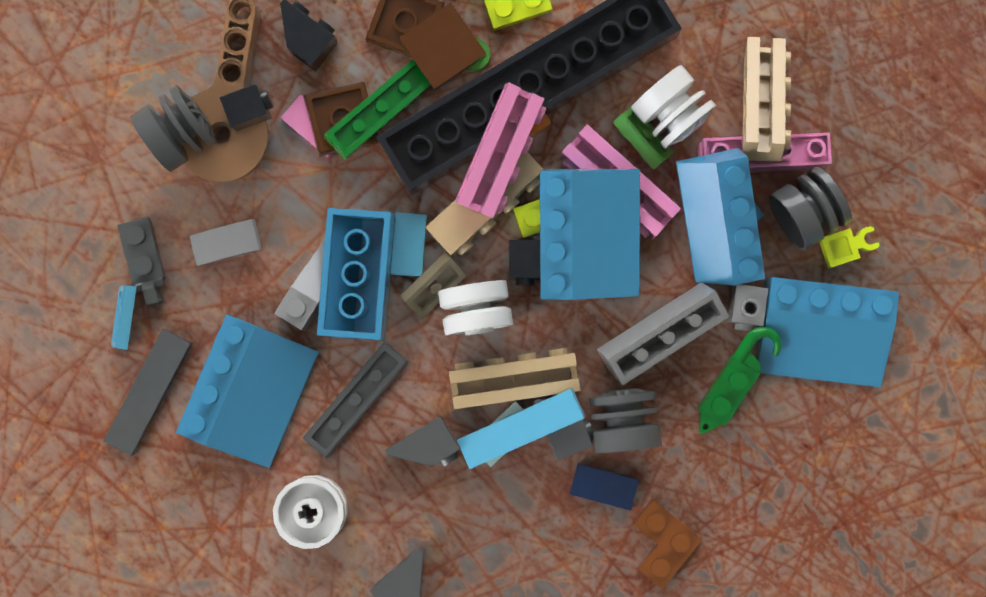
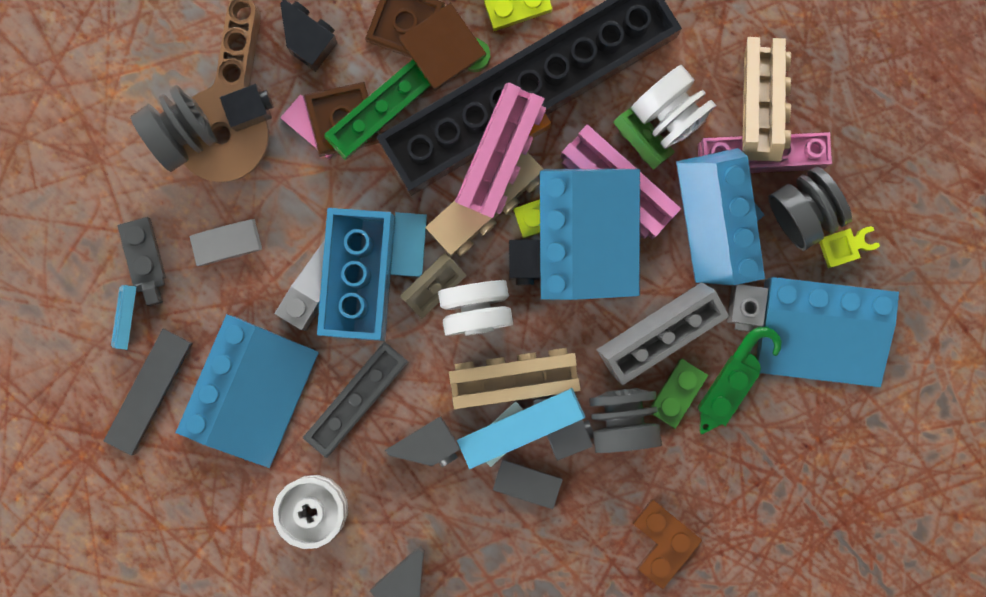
(527, 484): none -> dark grey tile
(604, 486): dark blue tile -> none
(678, 392): none -> bright green plate

